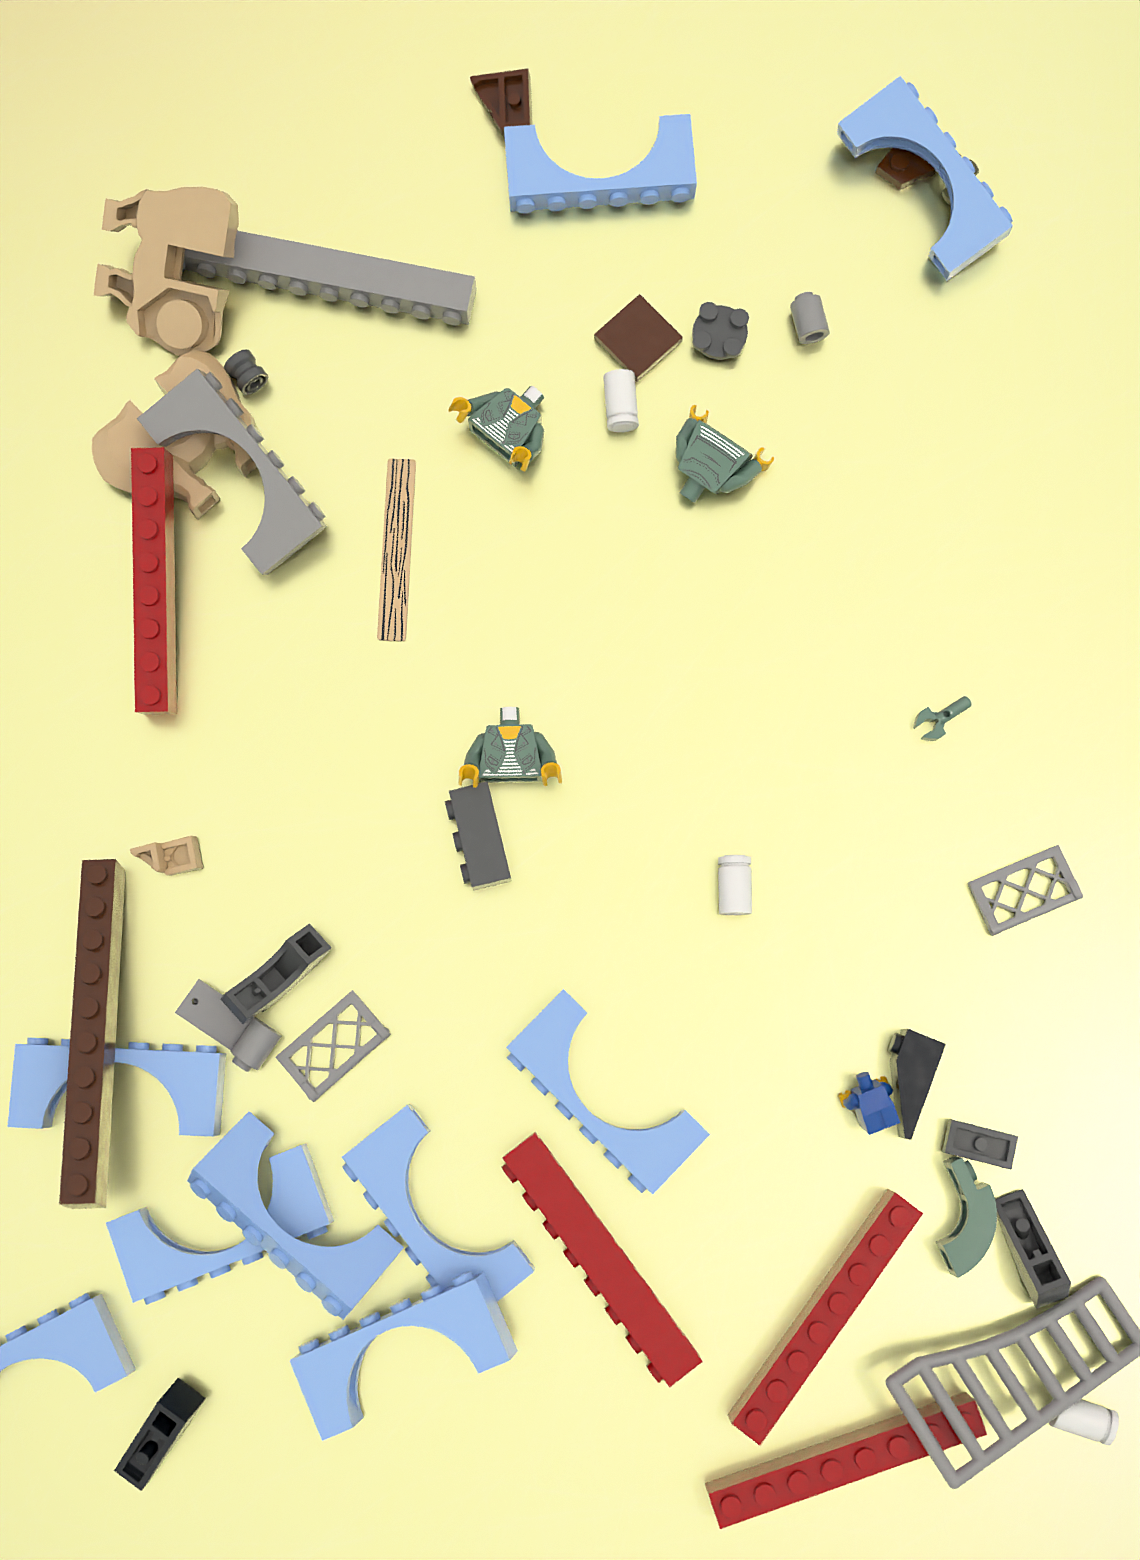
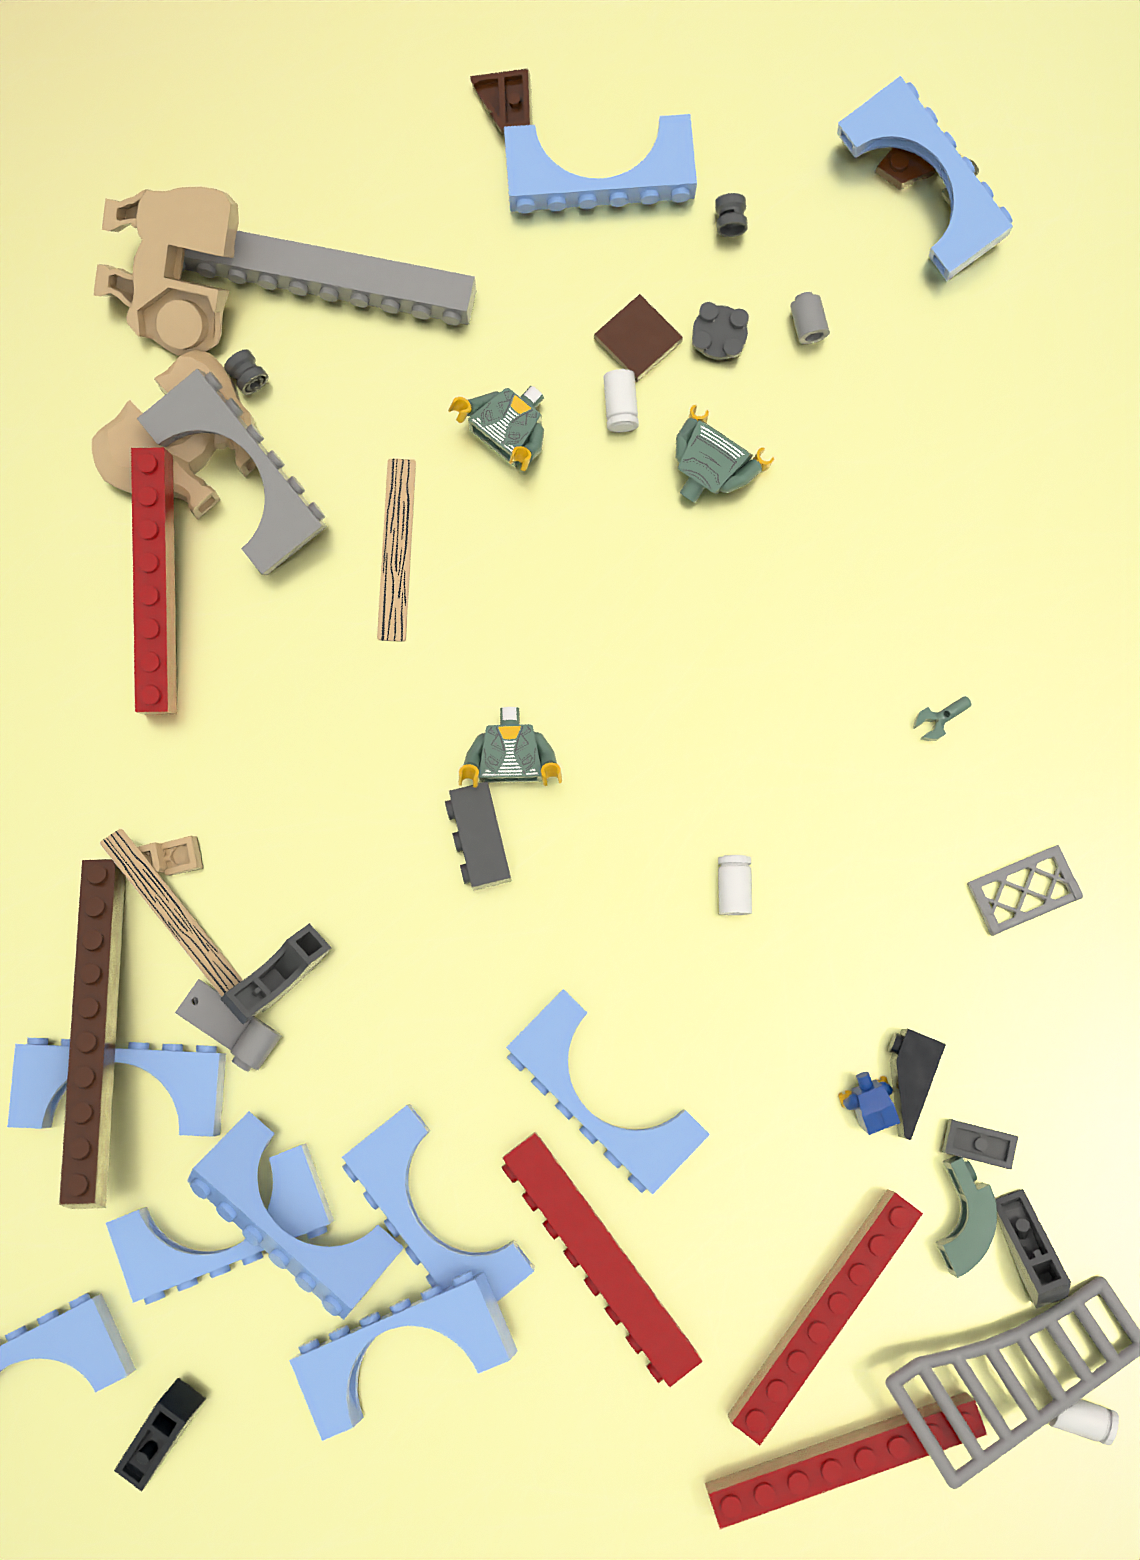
(170, 911): none -> tan sticker
(306, 1039): light grey window -> none
(731, 214): none -> dark grey wheel

